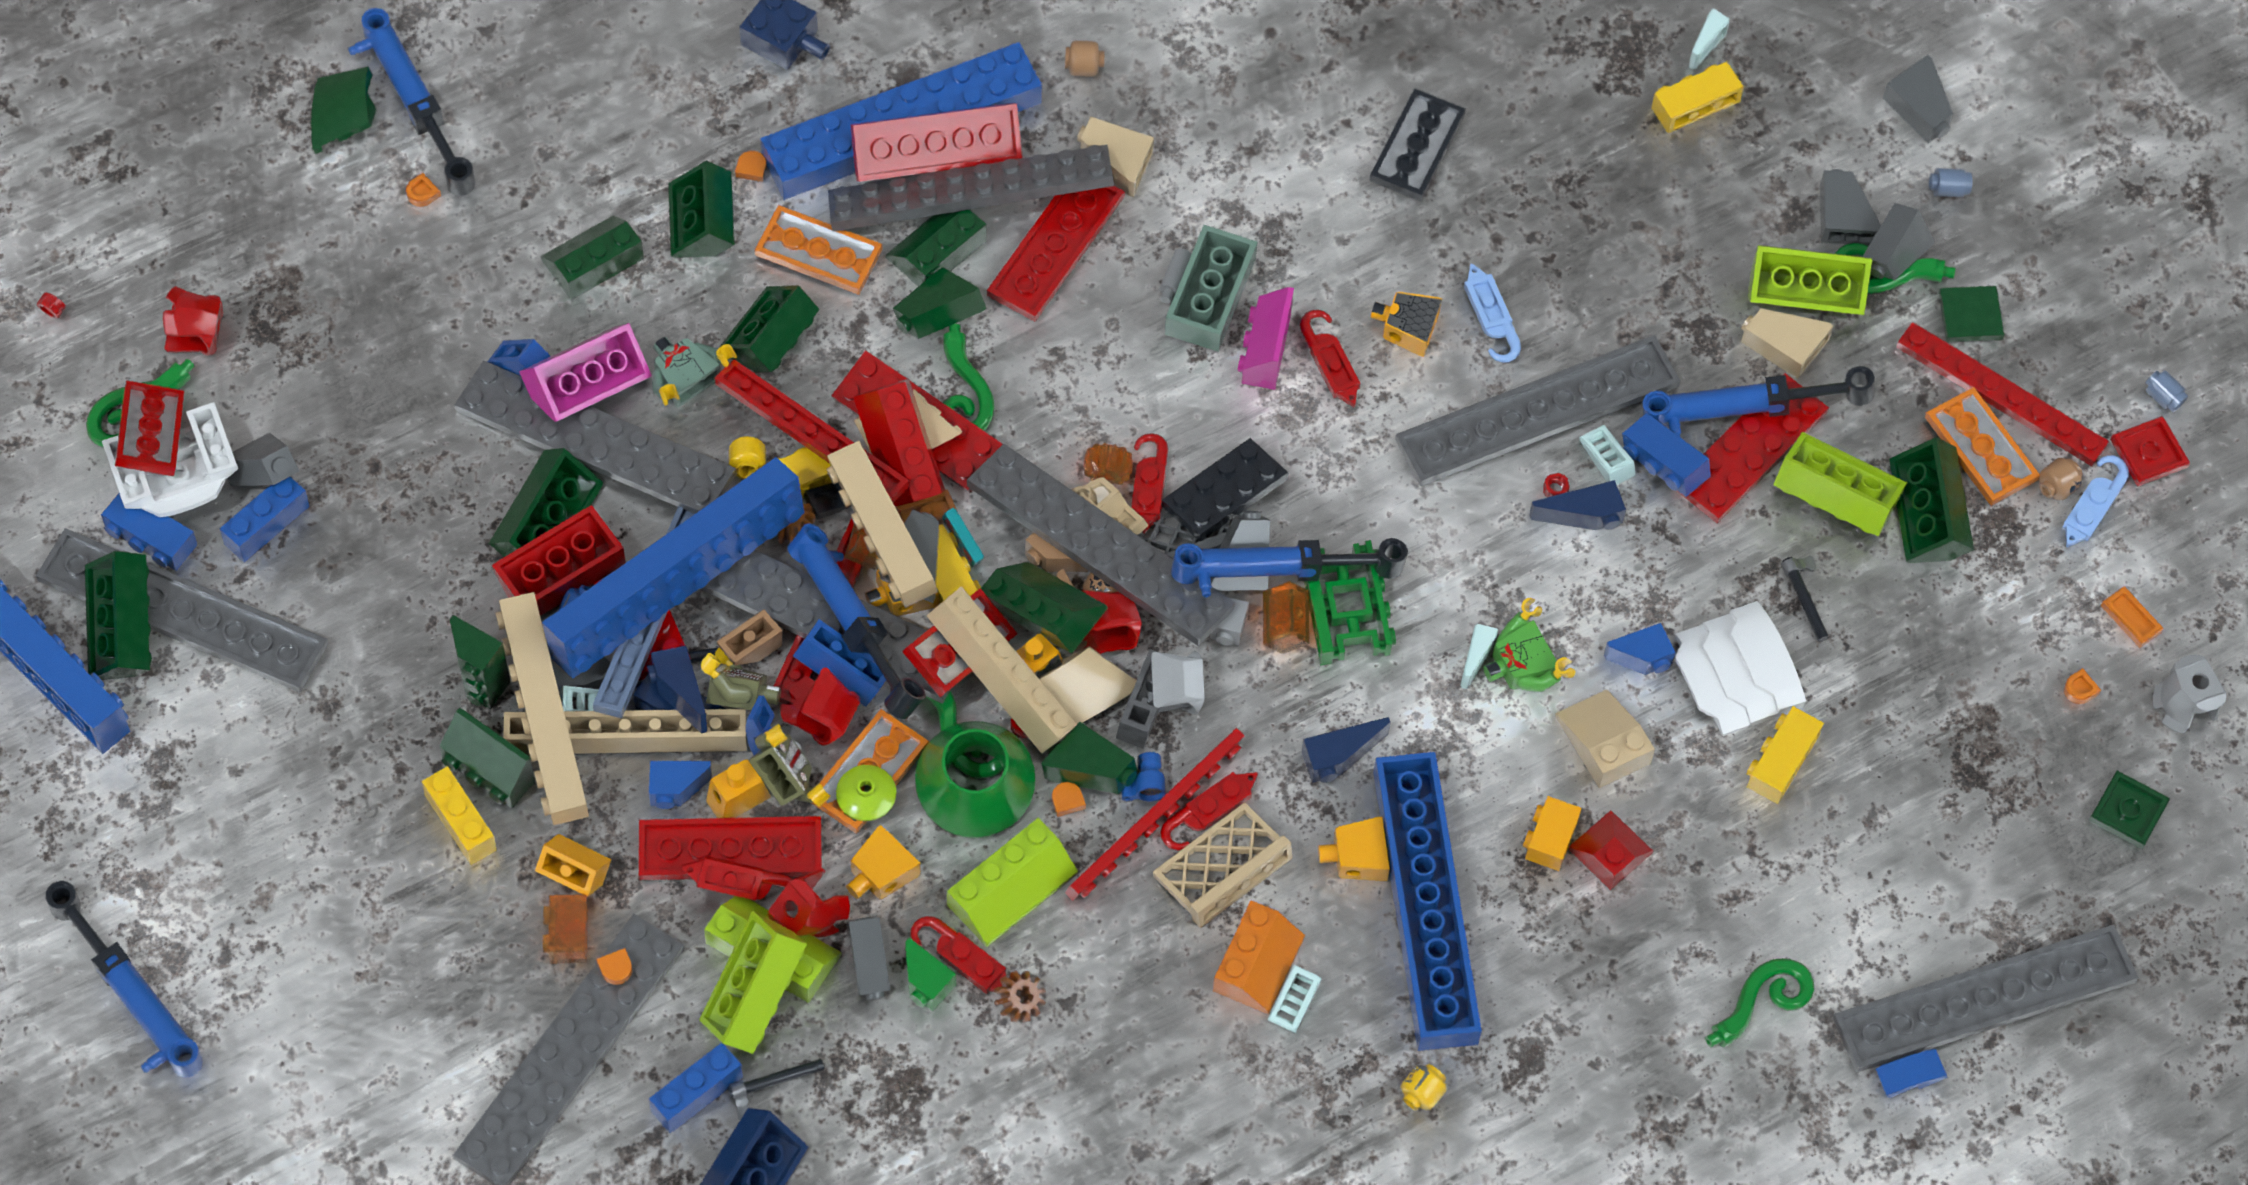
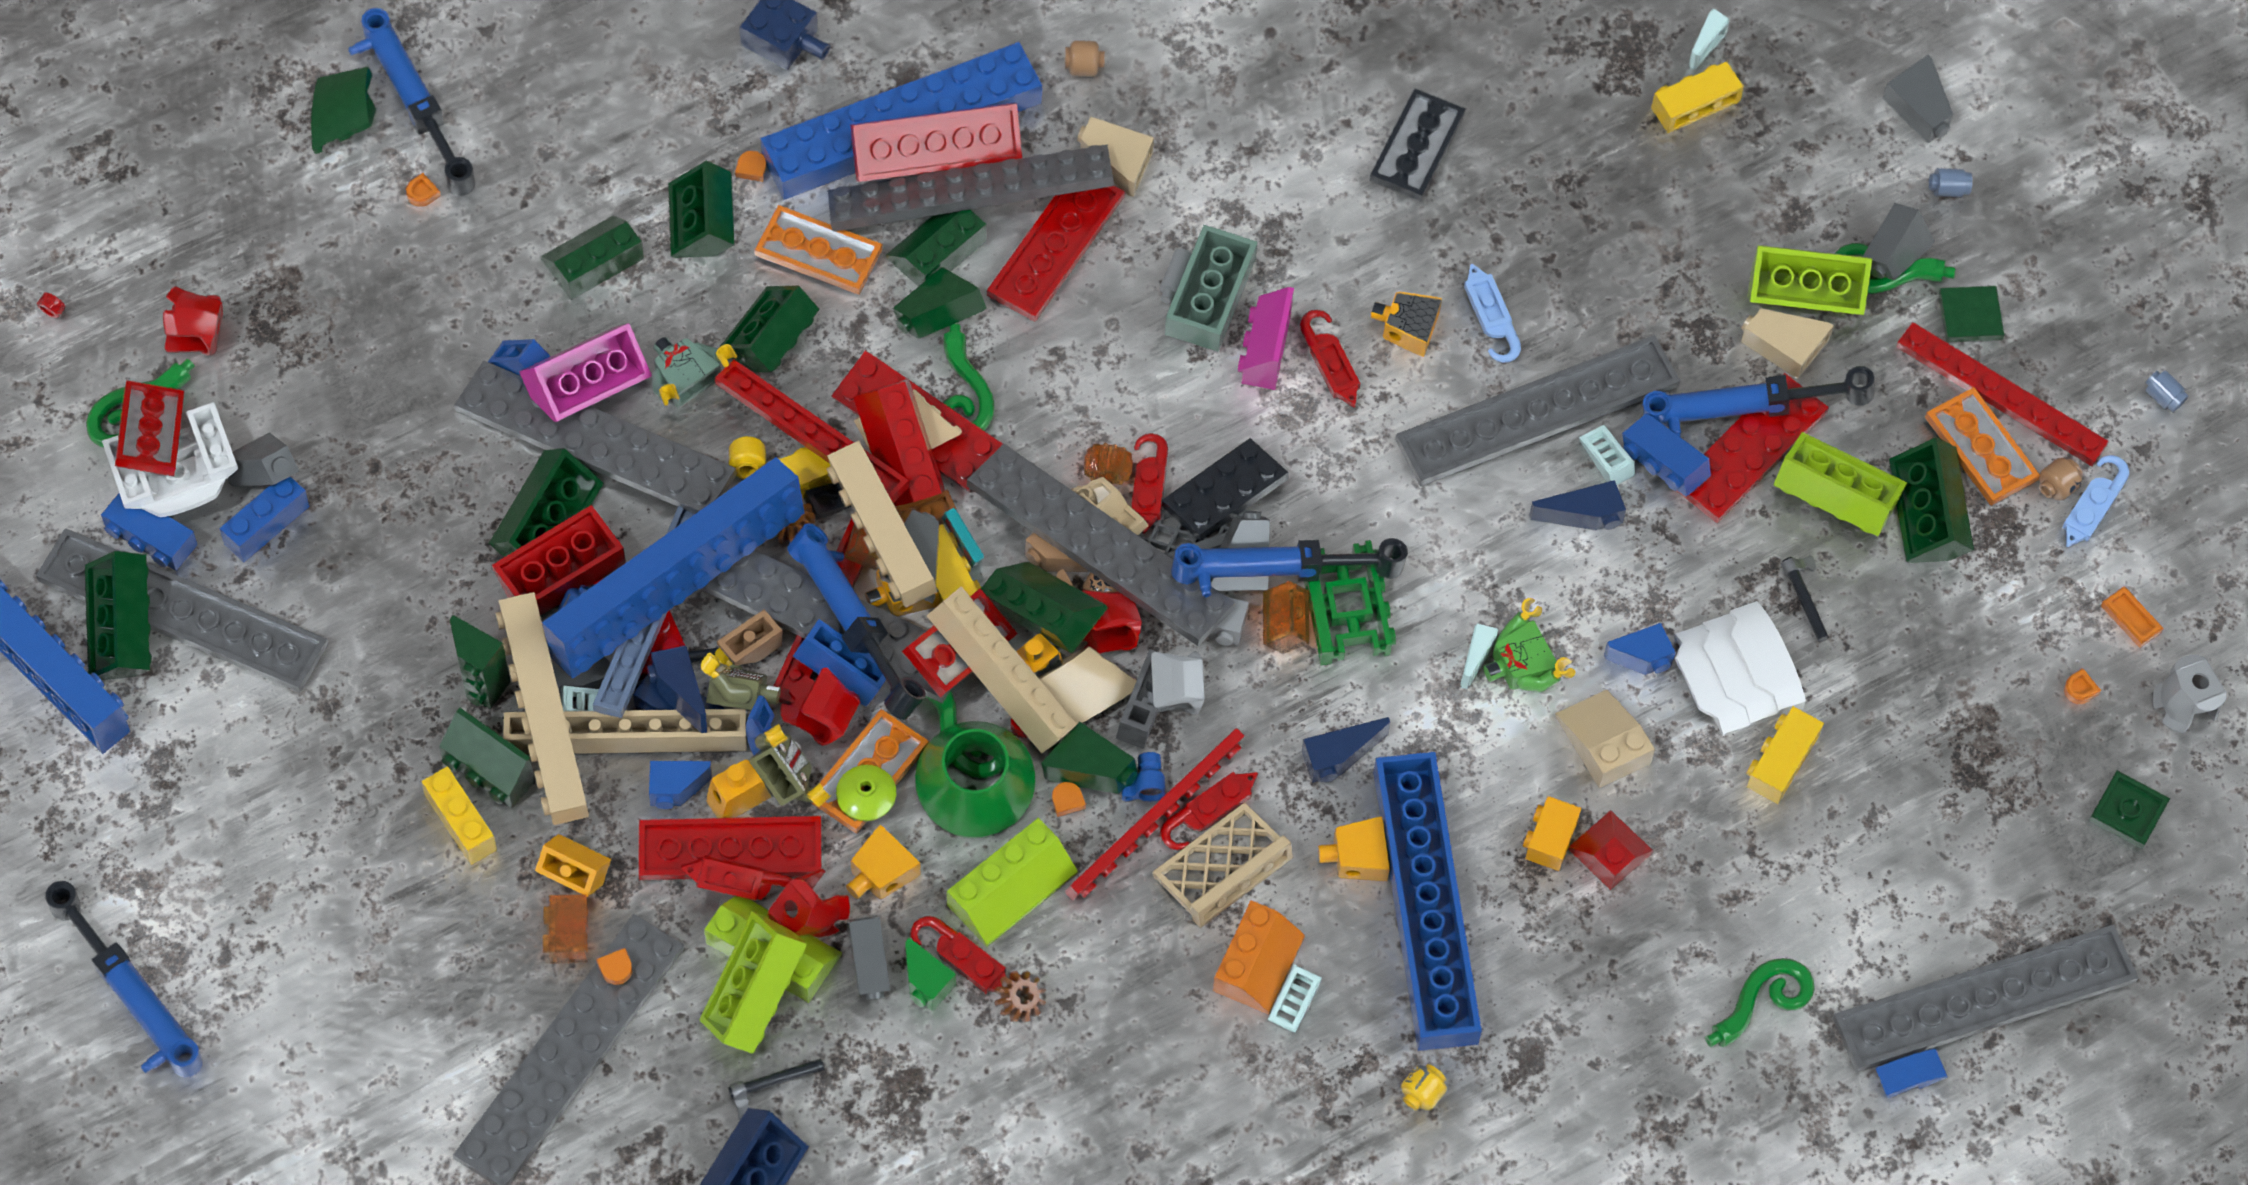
(695, 1088): blue brick -> none
(1556, 478): red axle -> none
(1845, 210): dark grey slope -> none
(2150, 451): red plate -> none

